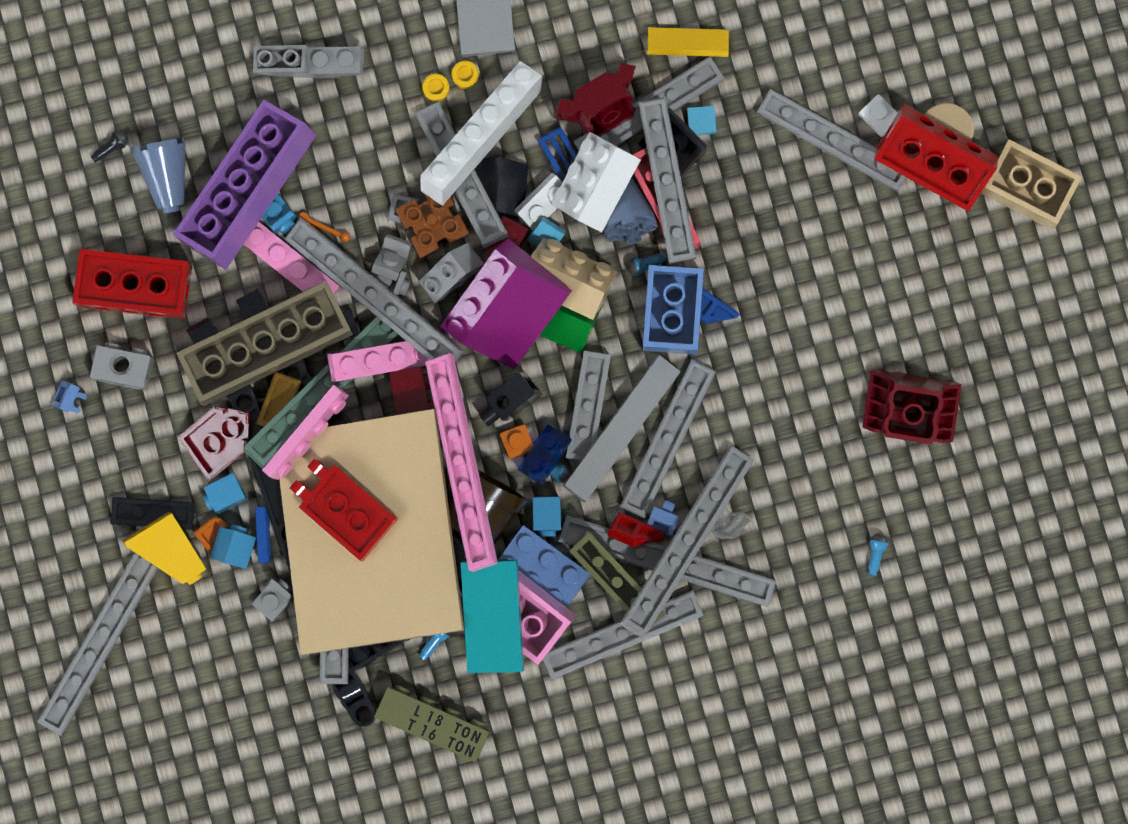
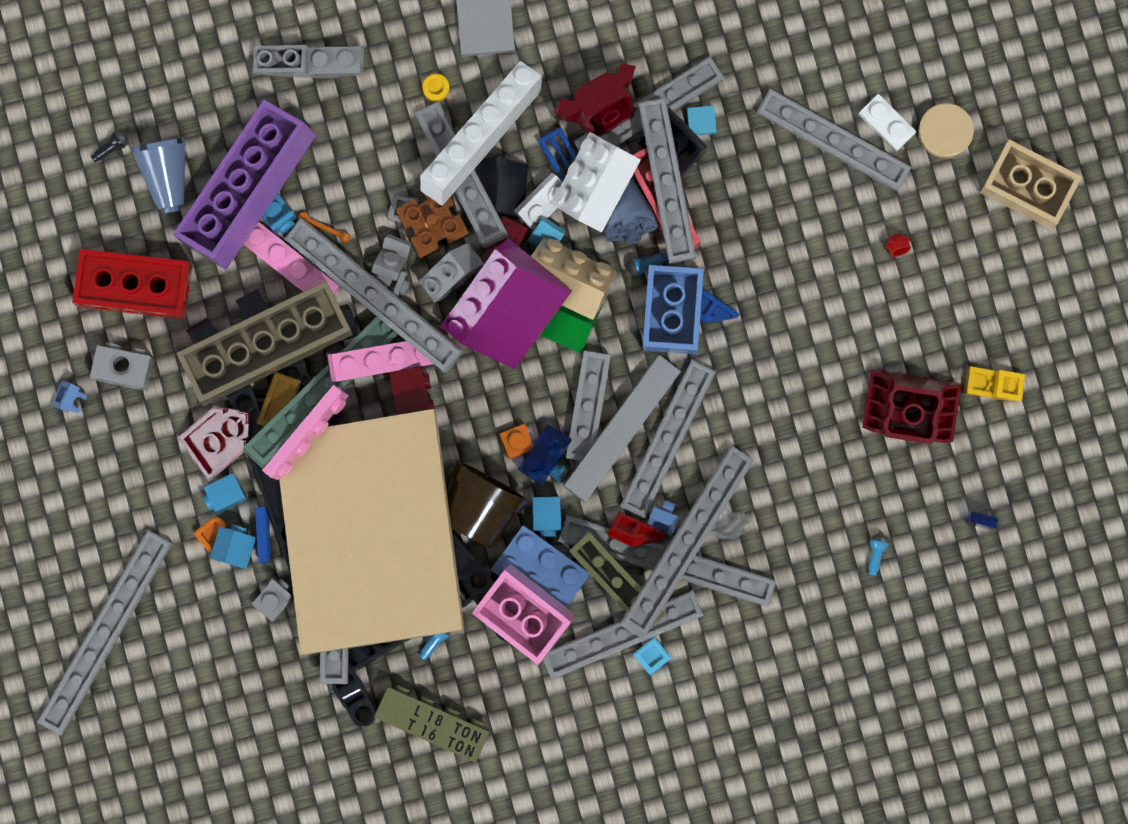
(144, 511): black tile -> none
(168, 549): yellow slope -> none
(344, 509): red tile -> none
(461, 462): bright pink tile -> none
(465, 74): yellow tile -> none
(492, 618): teal tile -> none
(520, 392): black torso -> none
(652, 656): none -> medium azure tile
(688, 42): yellow tile -> none
(898, 245): none -> red plate
(936, 174): red brick -> none
(982, 520): none -> clear blue tile
(994, 384): none -> yellow slope

